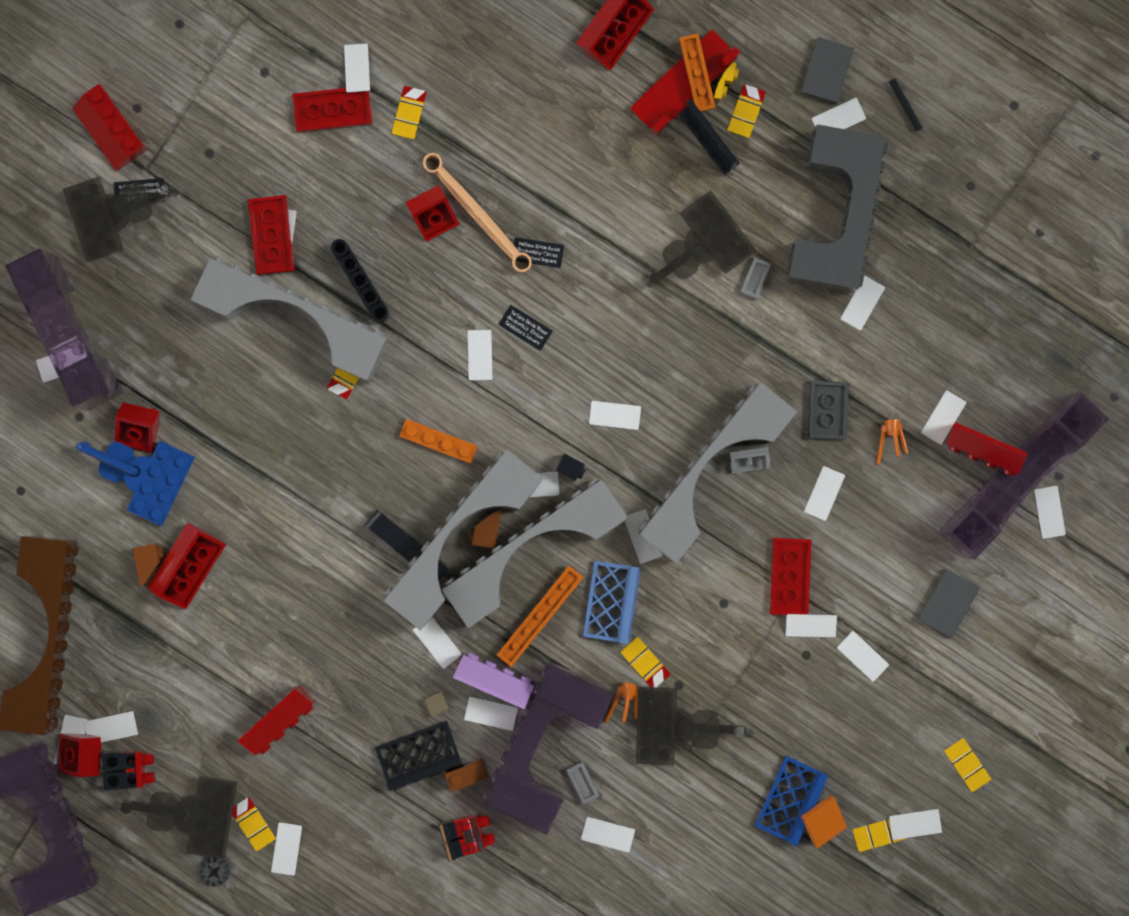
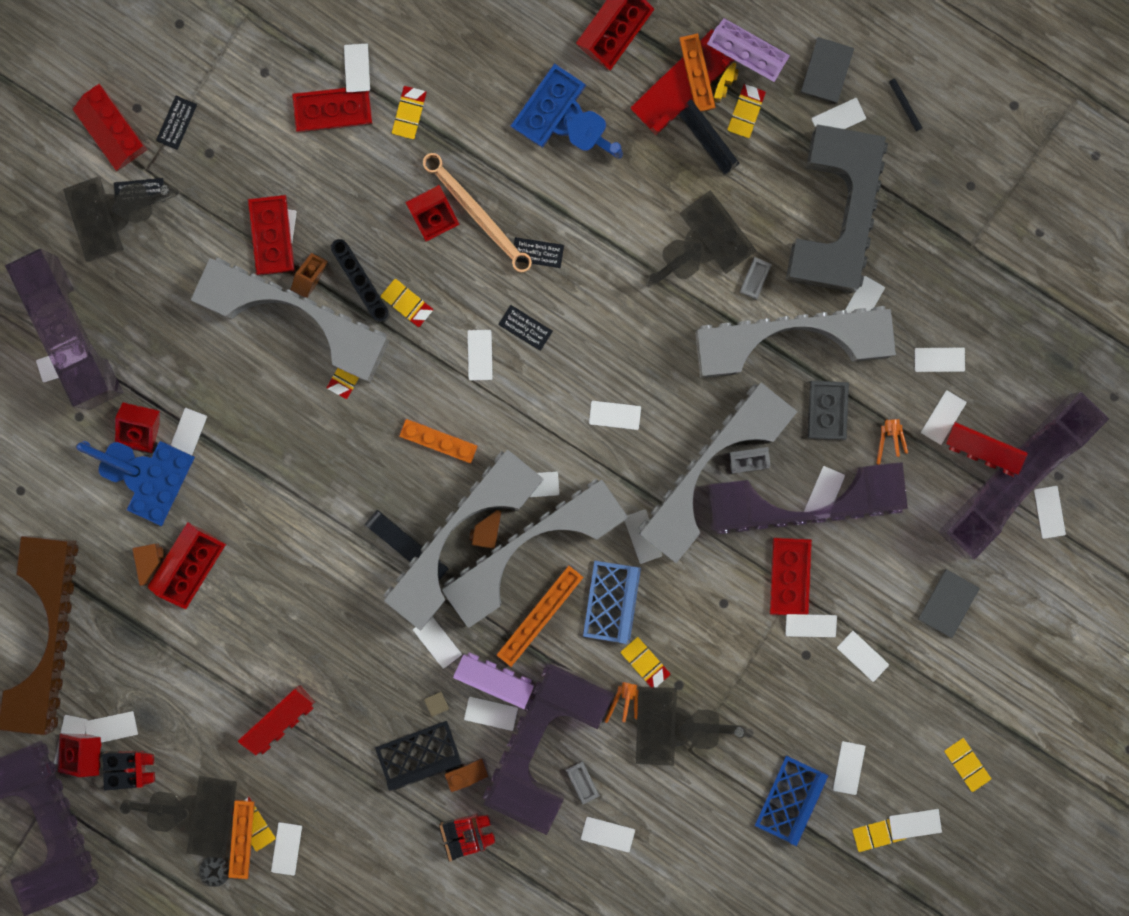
(176, 122): none -> black sticker
(188, 431): none -> white sticker
(241, 839): none -> orange plate
(308, 275): none -> dark orange slope
(406, 302): none -> yellow sticker
(554, 106): none -> blue plate
(571, 467): black brick -> none
(747, 49): none -> lavender fence
(824, 821): orange tile -> none
(849, 768): none -> white sticker
(859, 333): none -> light grey arch
(871, 492): none -> clear purple arch
(939, 359): none -> white sticker

